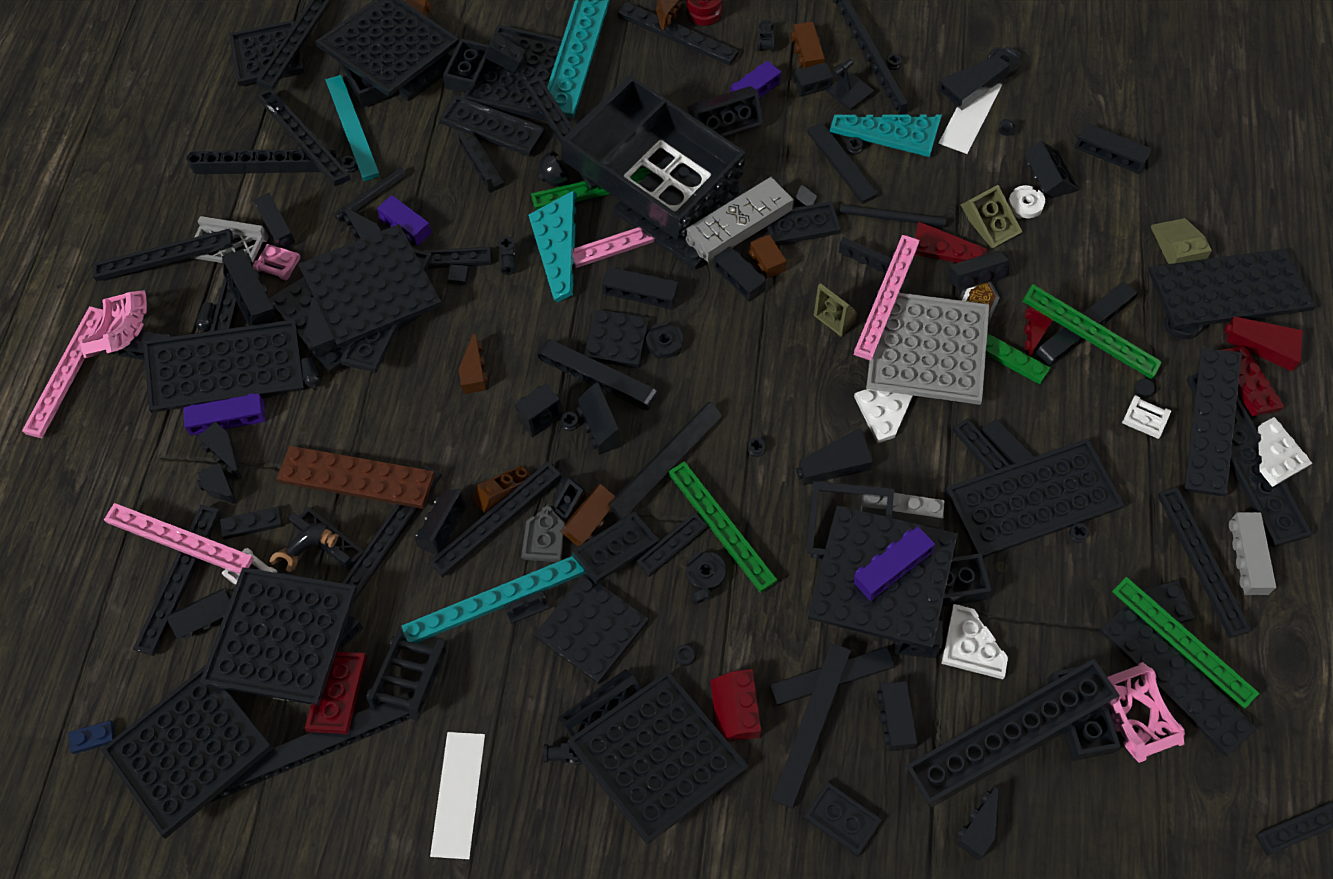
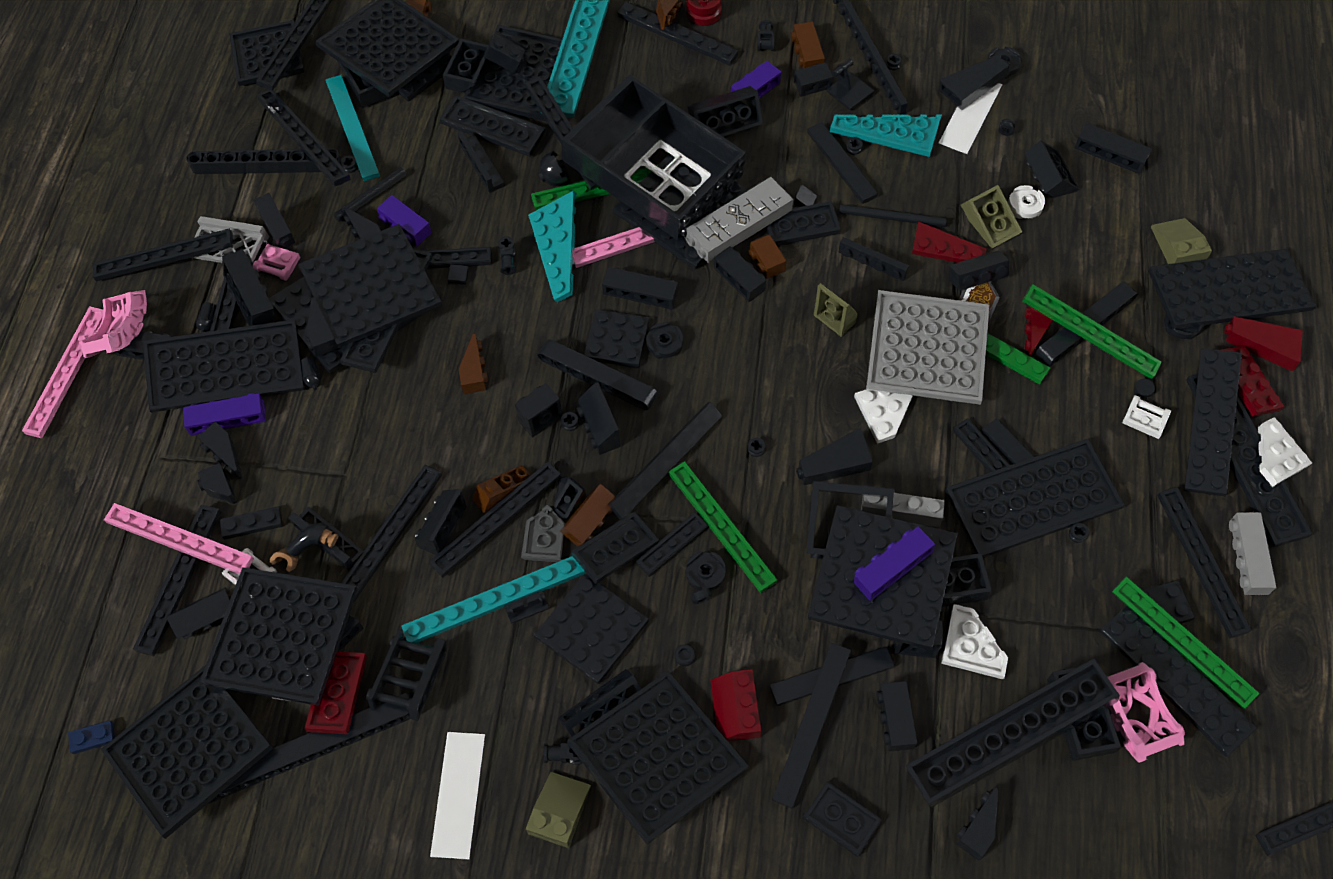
(356, 477): copper plate -> none
(558, 810): none -> olive slope
(886, 298): bright pink plate -> none

